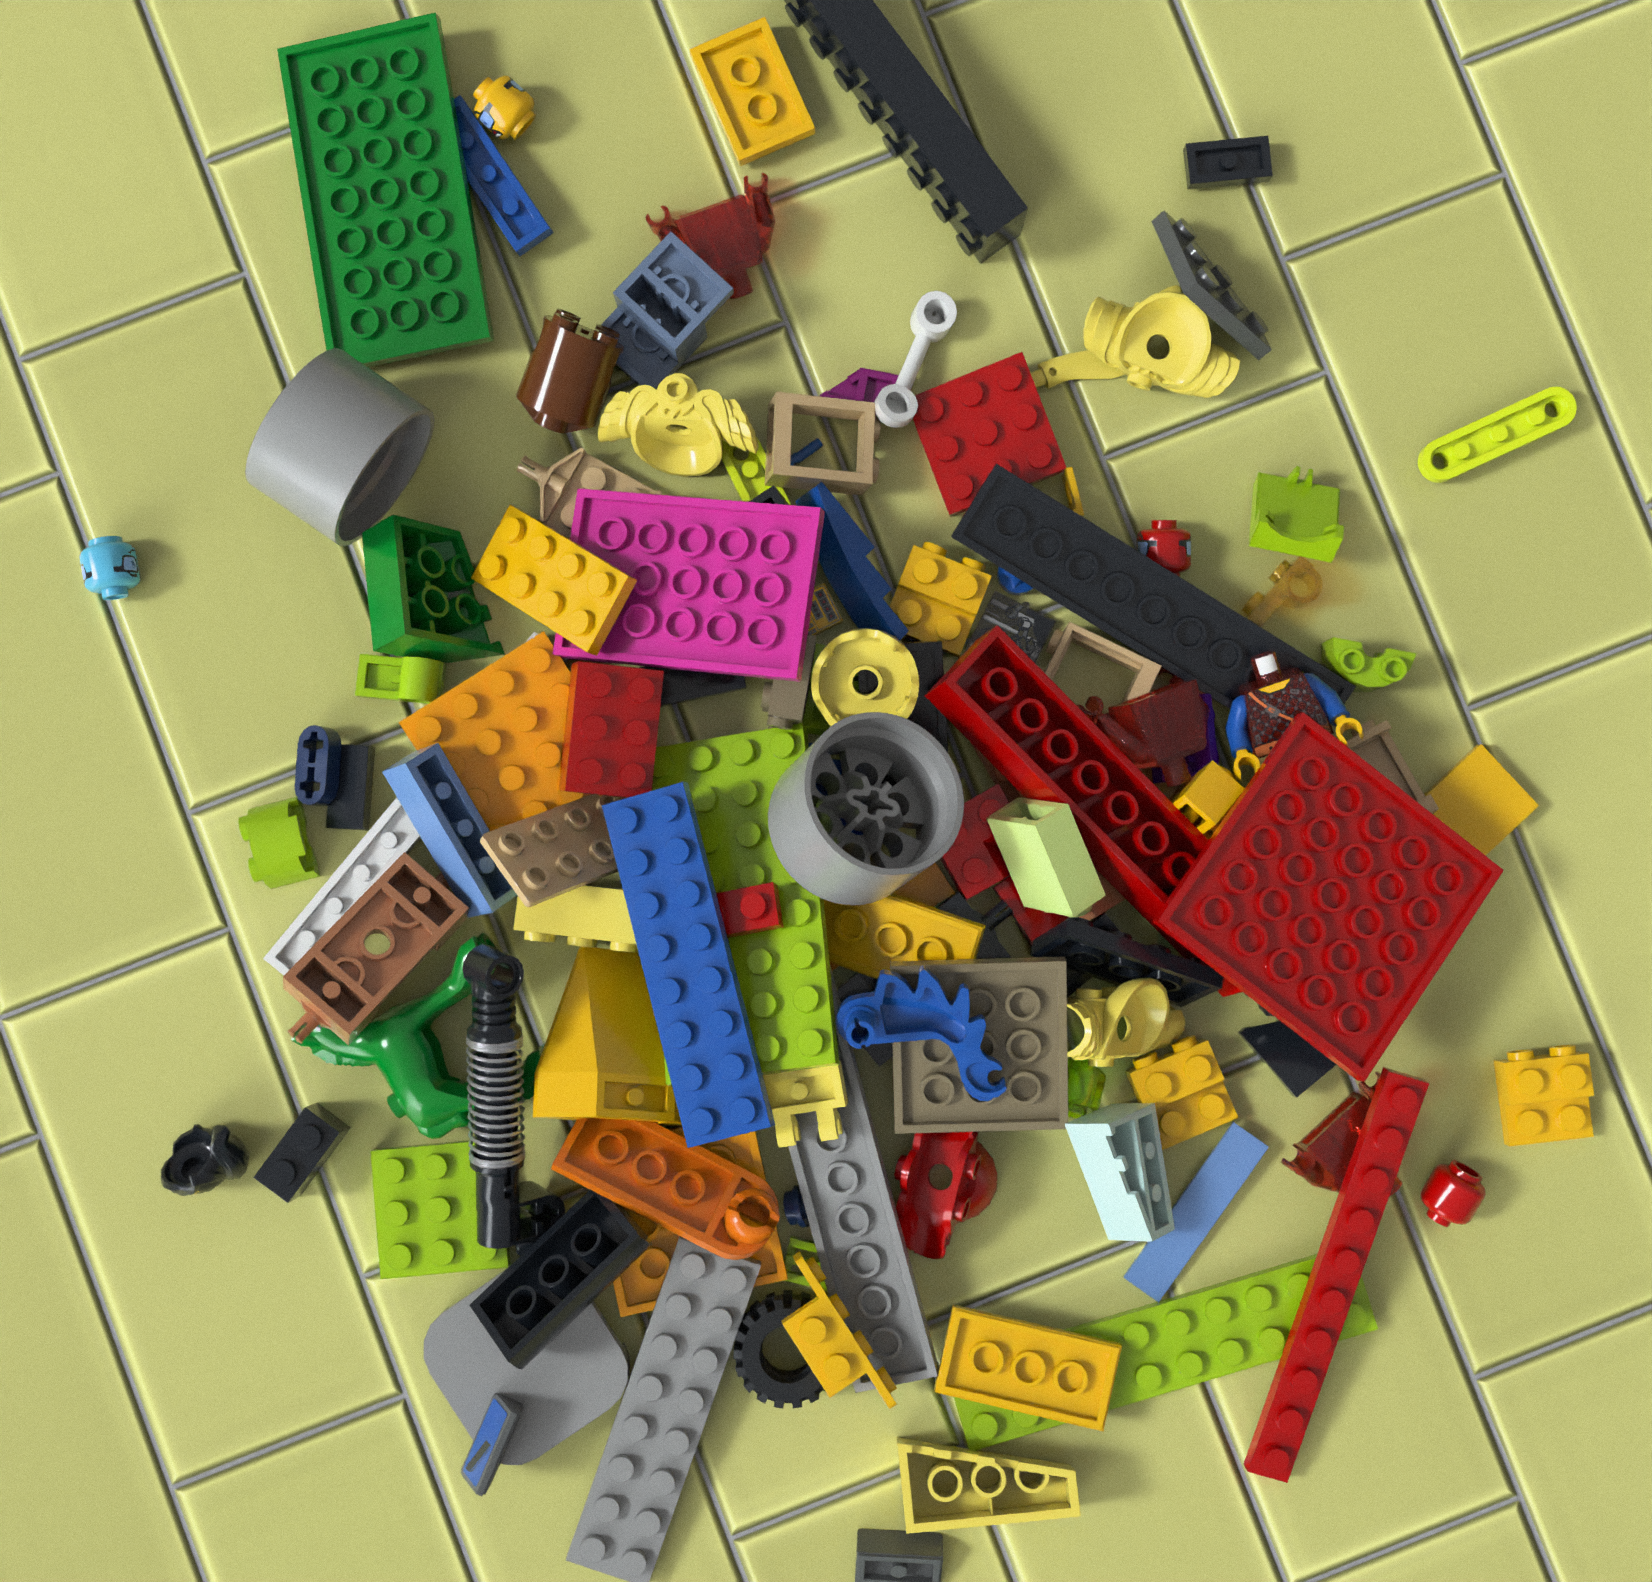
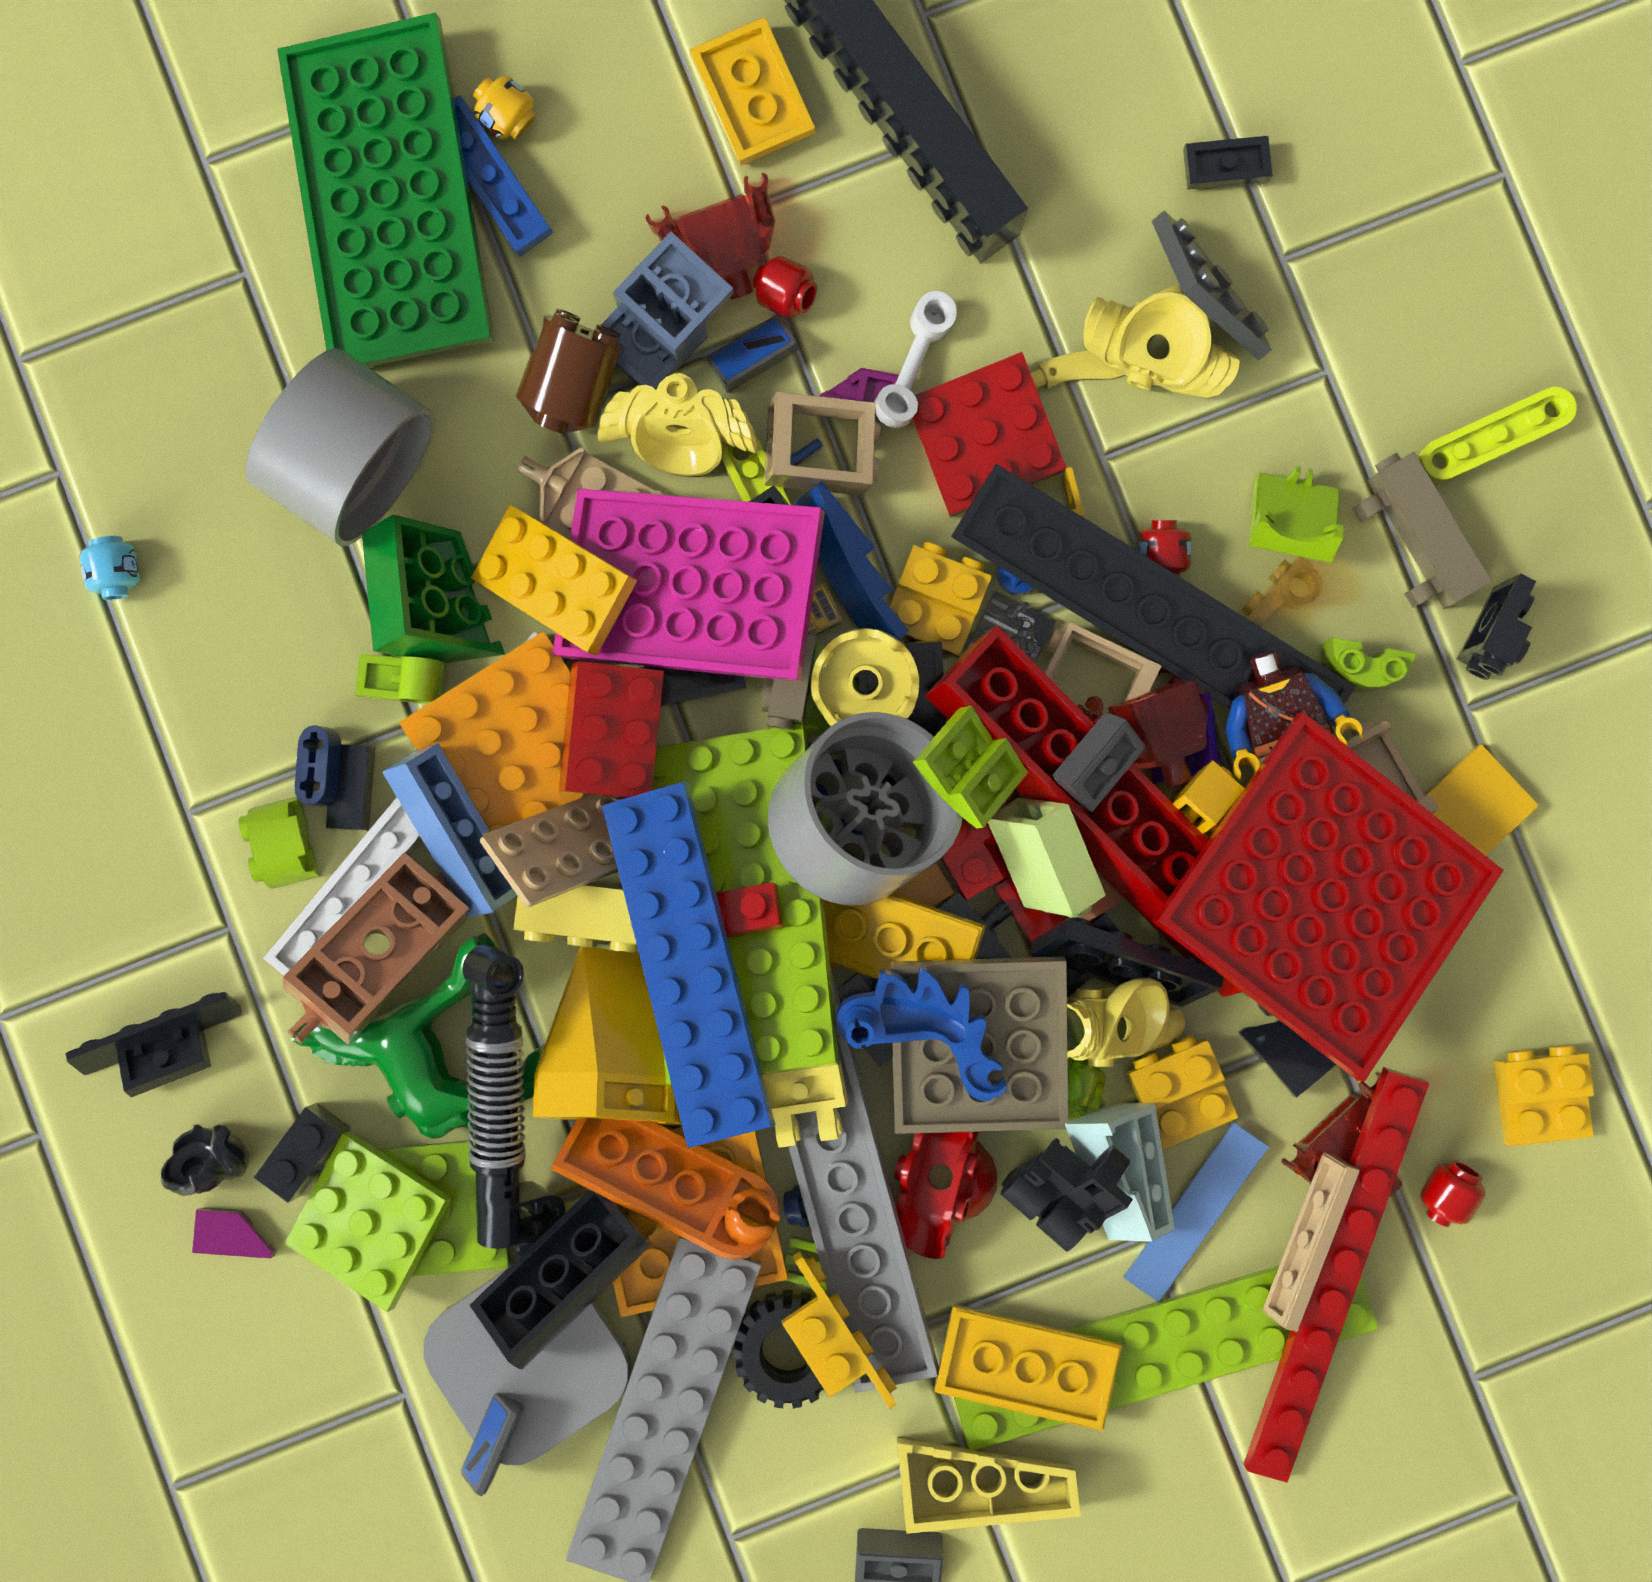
(159, 1048): none -> black bracket
(228, 1234): none -> magenta tile
(368, 1221): none -> lime plate
(752, 353): none -> slope
(785, 287): none -> red head
(970, 767): none -> lime slope
(1068, 1192): none -> black plate
(1099, 760): none -> dark grey slope
(1310, 1241): none -> tan tile
(1426, 529): none -> dark tan brick
(1498, 635): none -> black plate

